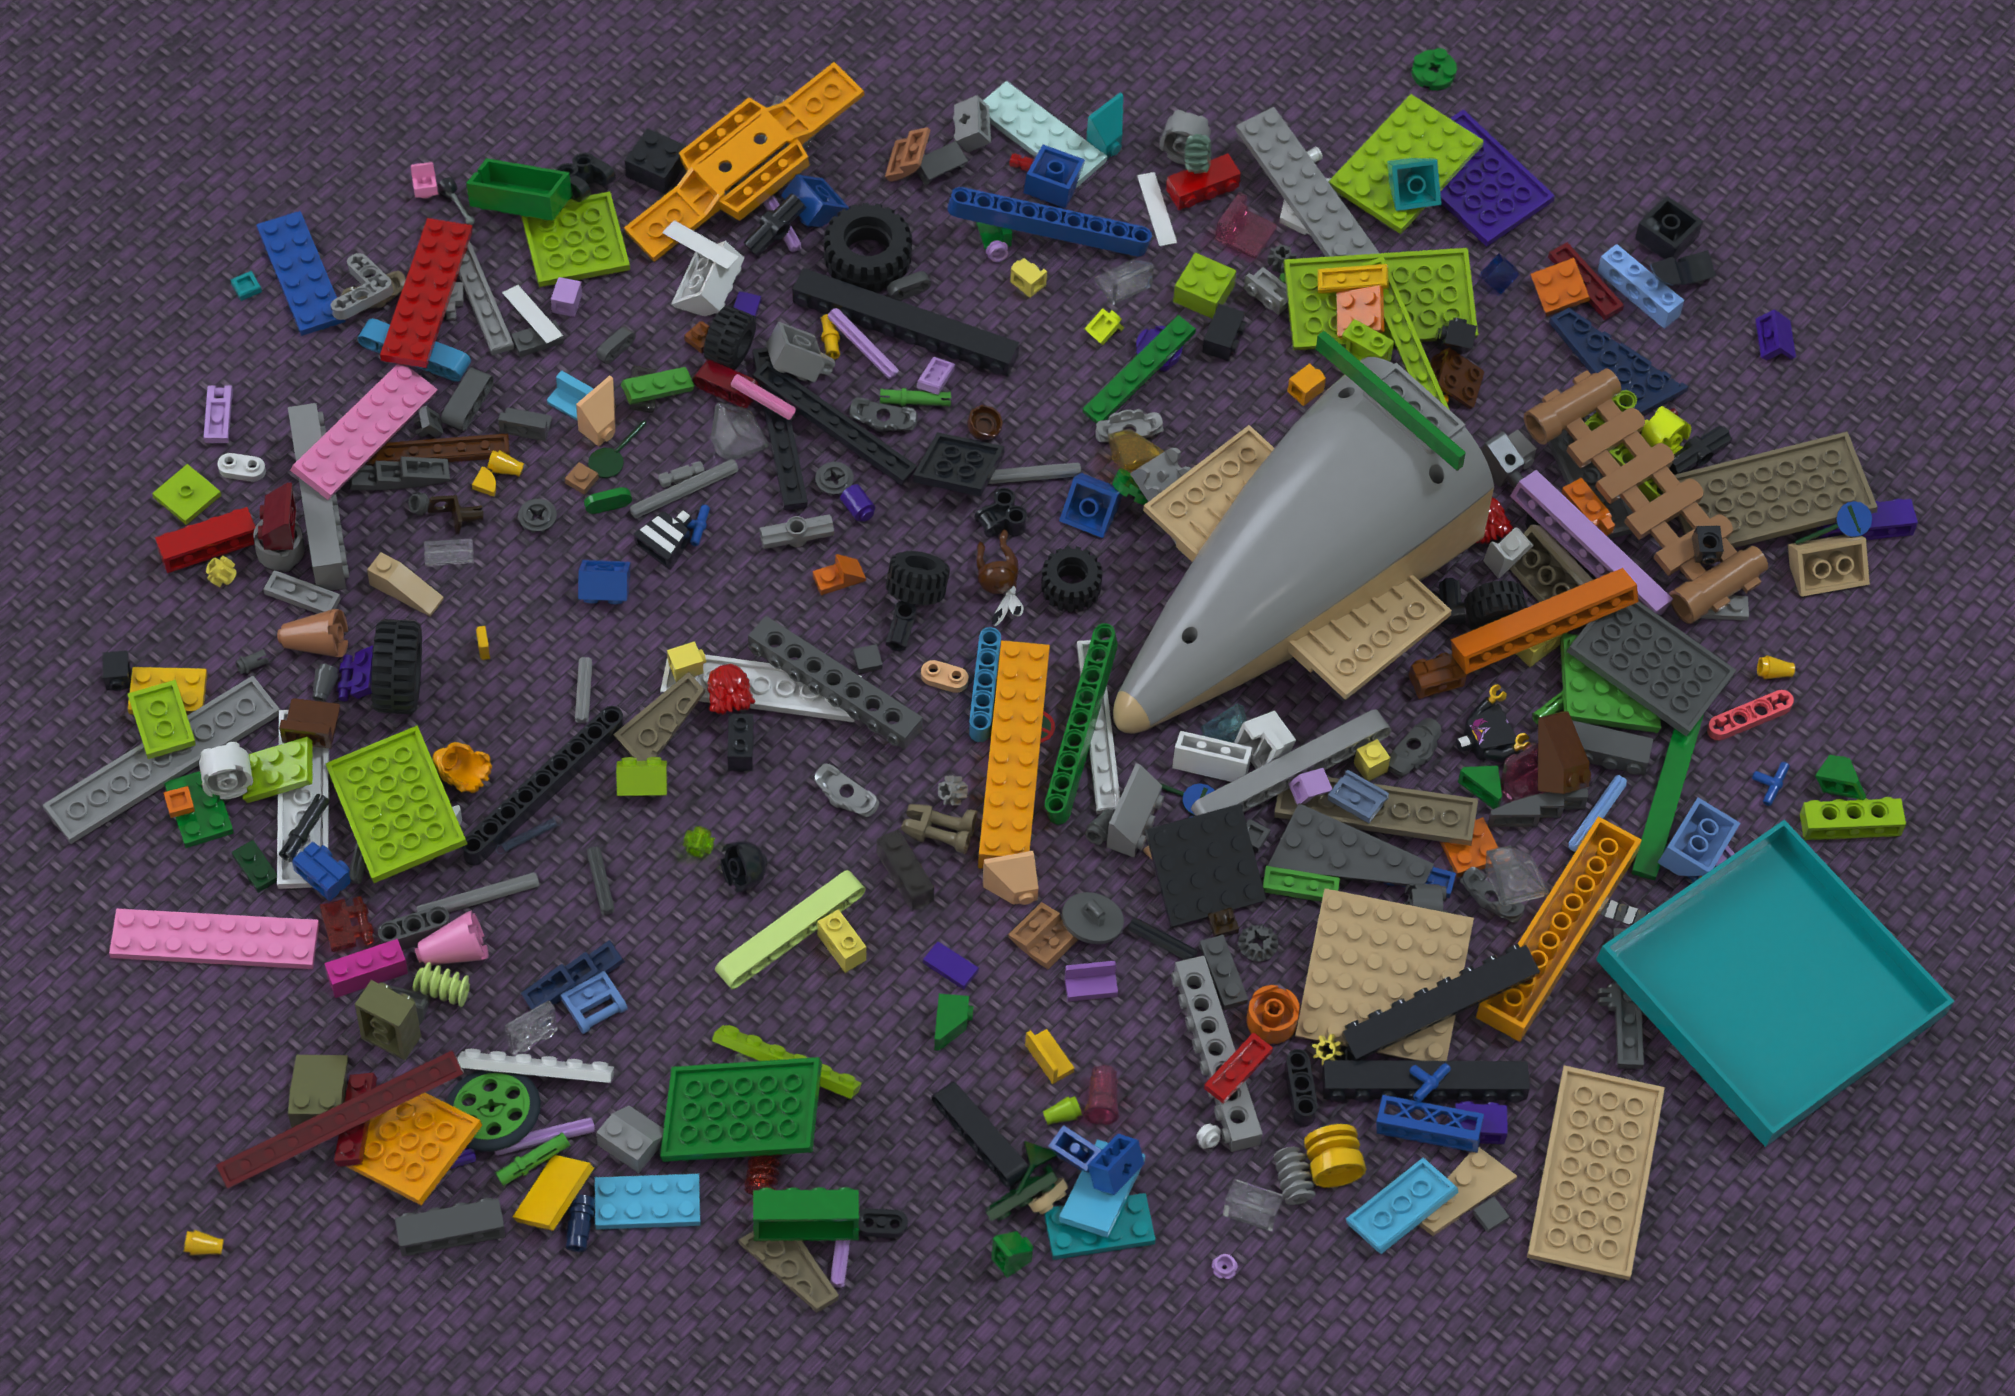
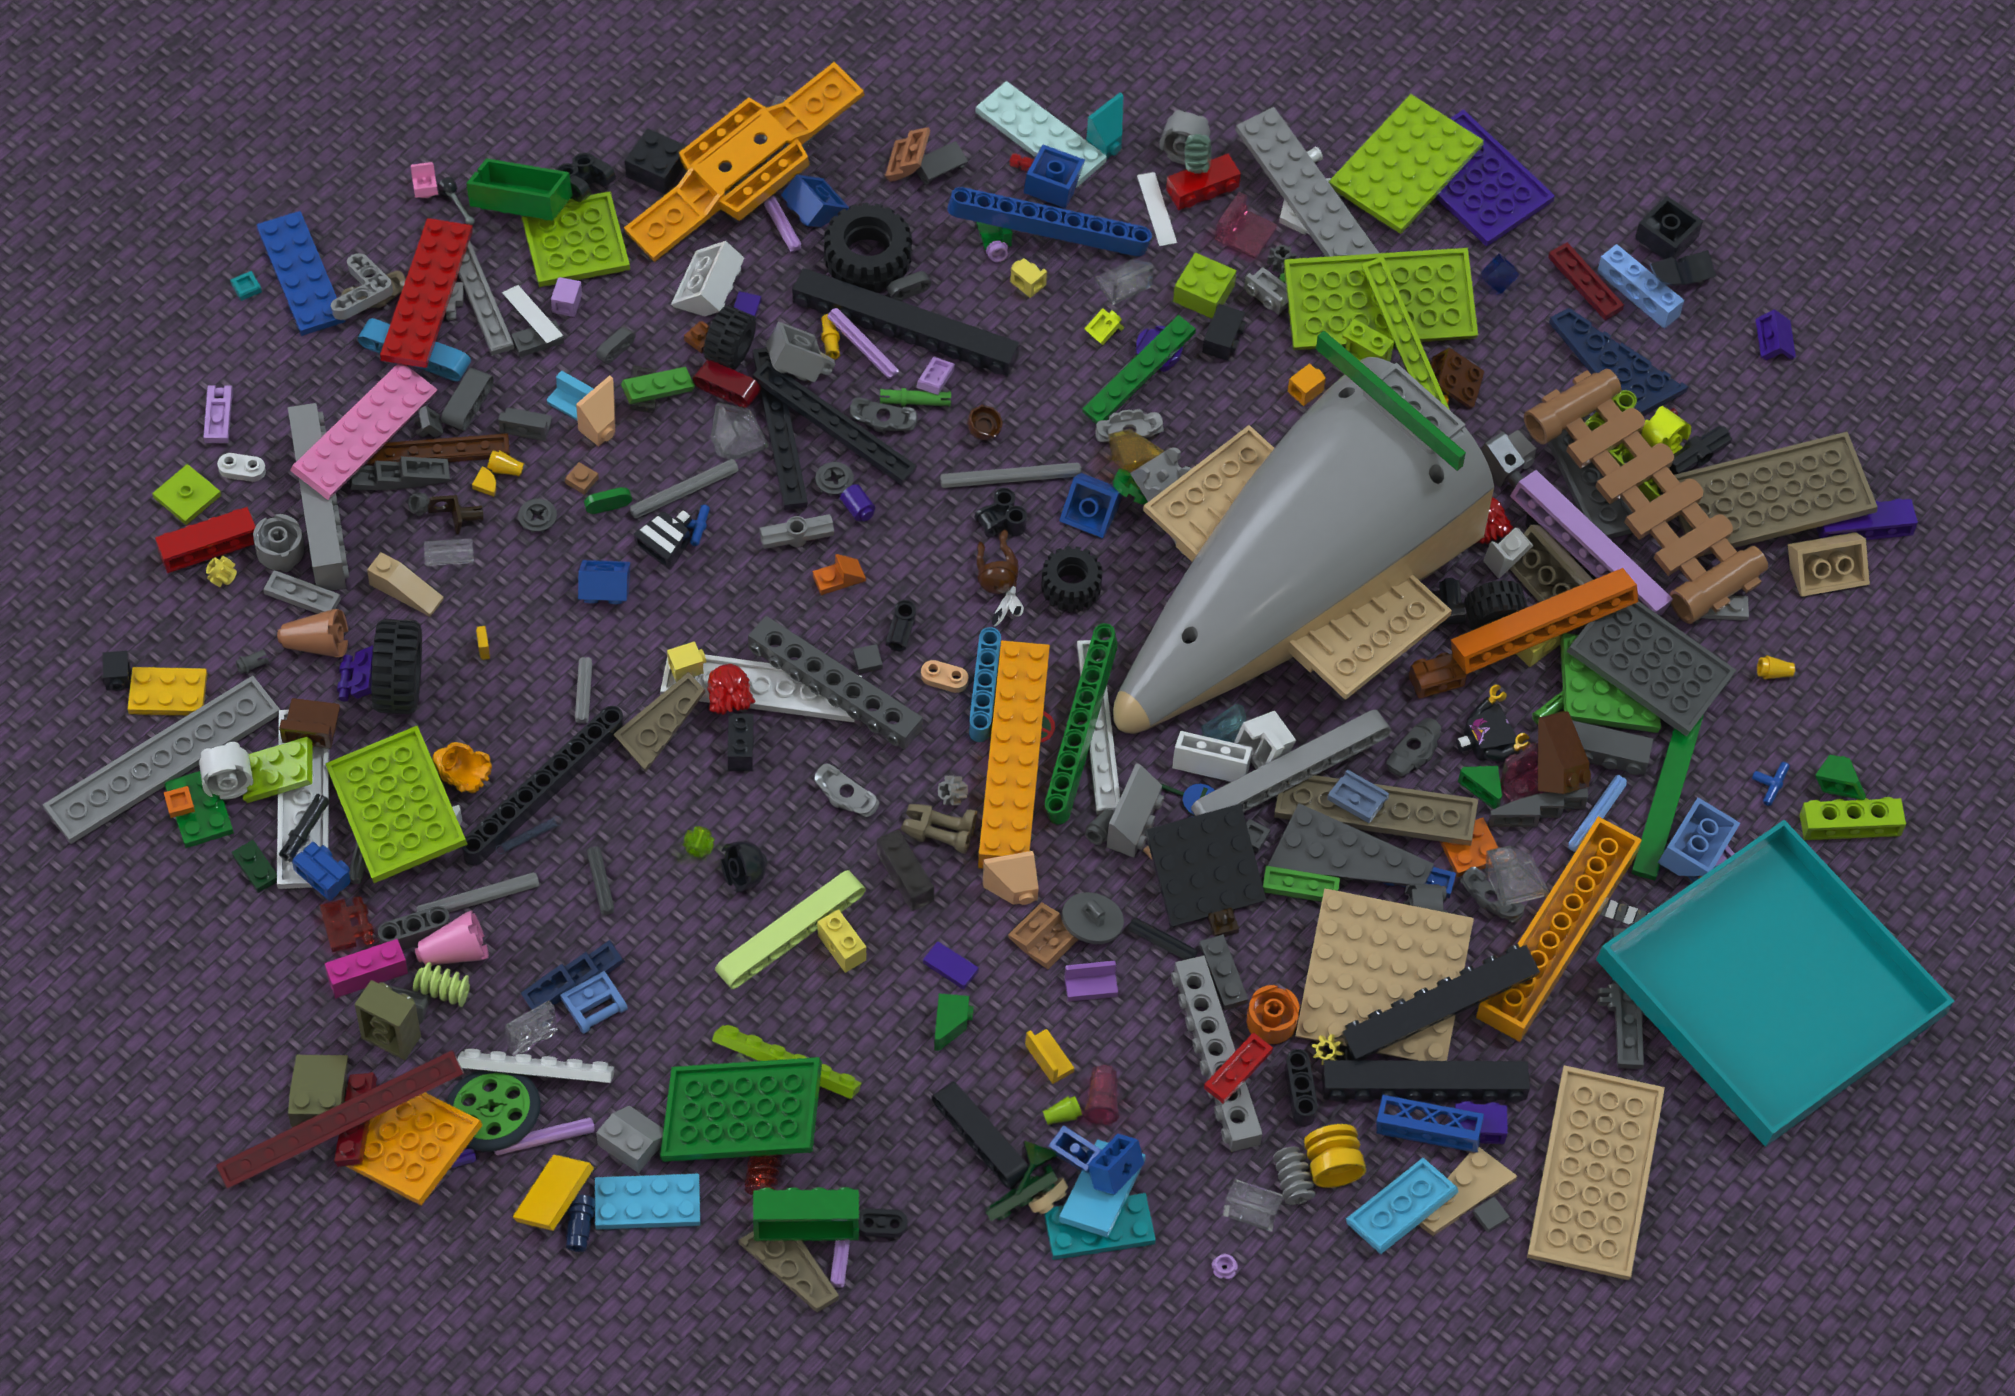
(161, 719): lime plate -> none
(202, 1244): yellow cone -> none
(214, 938): bright pink plate -> none
(278, 519): dark red slope -> none
(324, 681): dark grey cone -> none
(450, 1226): dark grey brick -> none
(532, 1159): bright green pin -> none
(609, 461): dark green piece -> none
(641, 777): lime brick -> none
(680, 474): light grey axle -> none
(700, 244): white sticker -> none
(763, 396): bright pink axle -> none
(774, 225): black piece -> none
(917, 577): black tyre -> none
(958, 464): black plate -> none
(972, 123): light grey brick -> none
(1011, 1252): green slope -> none
(1208, 1136): white plate -> none
(1254, 951): dark grey gear -> none
(1309, 785): lavender panel -> none
(1351, 278): yellow tile -> none
(1363, 305): orange plate -> none
(1372, 760): light yellow brick -> none
(1414, 183): teal slope -> none
(1430, 1081): blue piece -> none
(1434, 59): green plate -> none
(1456, 335): black brick -> none
(1560, 287): orange plate -> none
(1589, 504): orange hinge -> none
(1707, 535): black brick -> none
(1748, 712): coral beam -> none
(1852, 520): blue piece -> none

